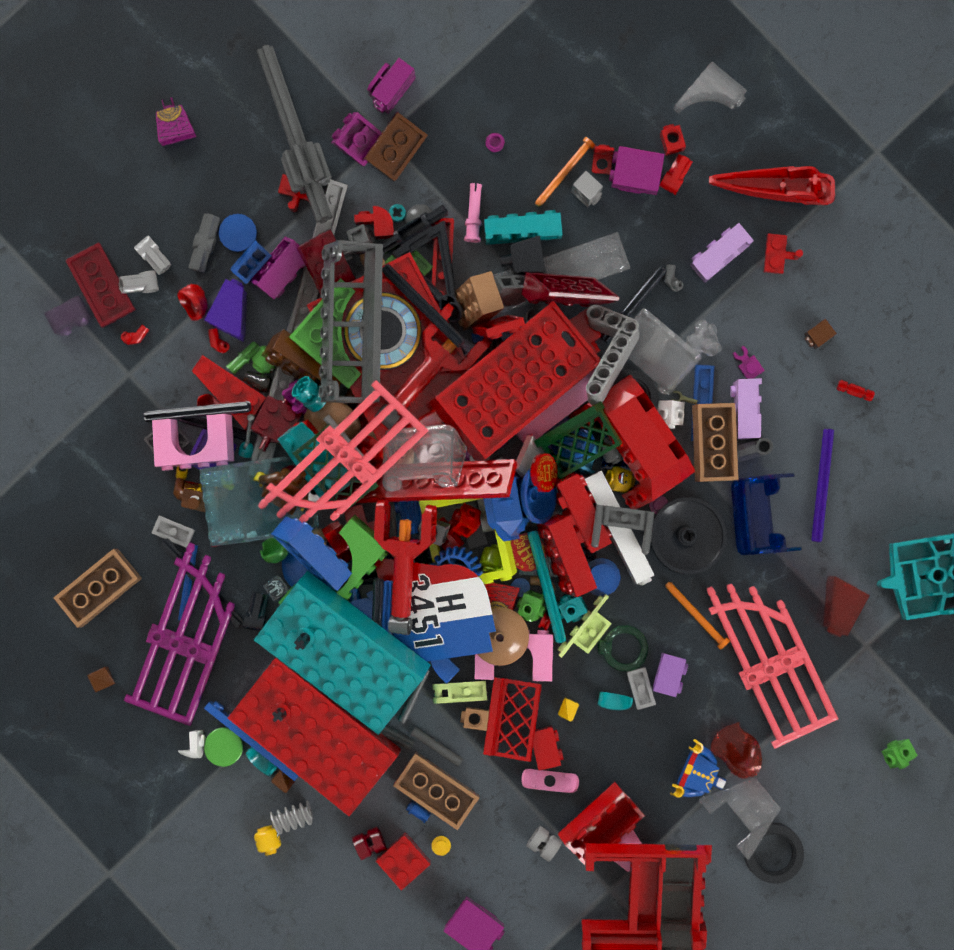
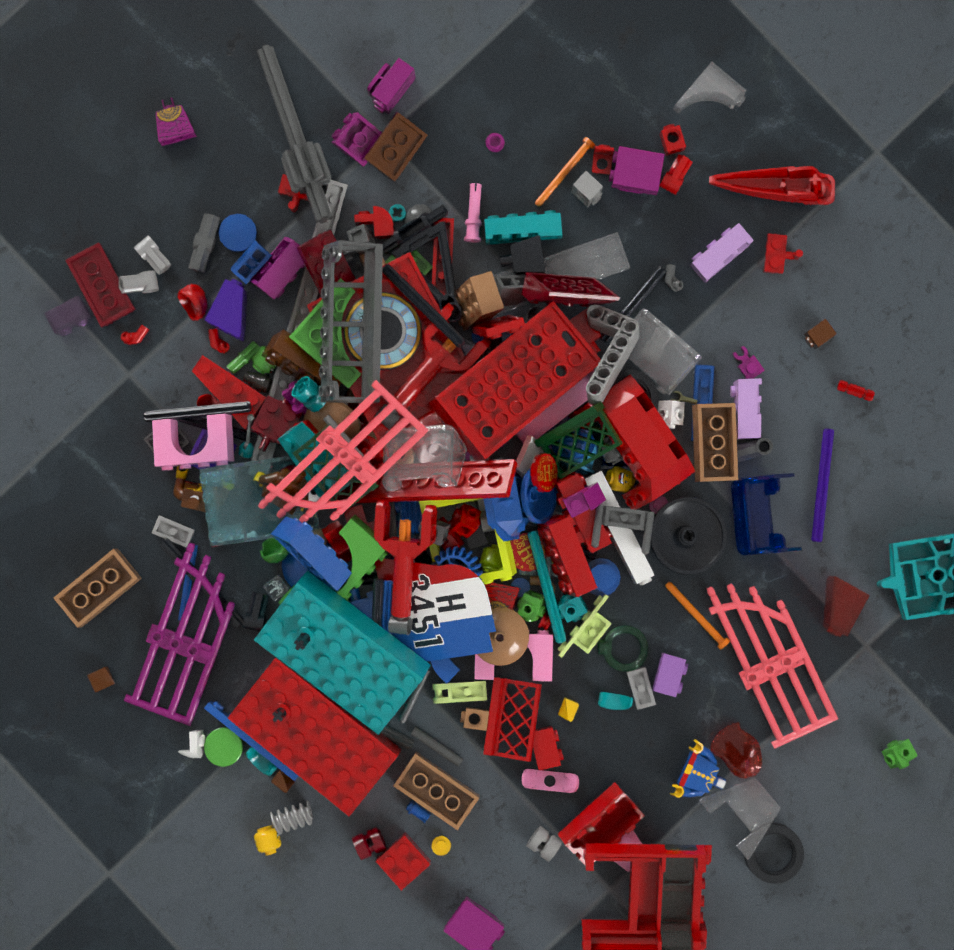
(584, 499): none -> magenta slope
(704, 338): clear plate -> none

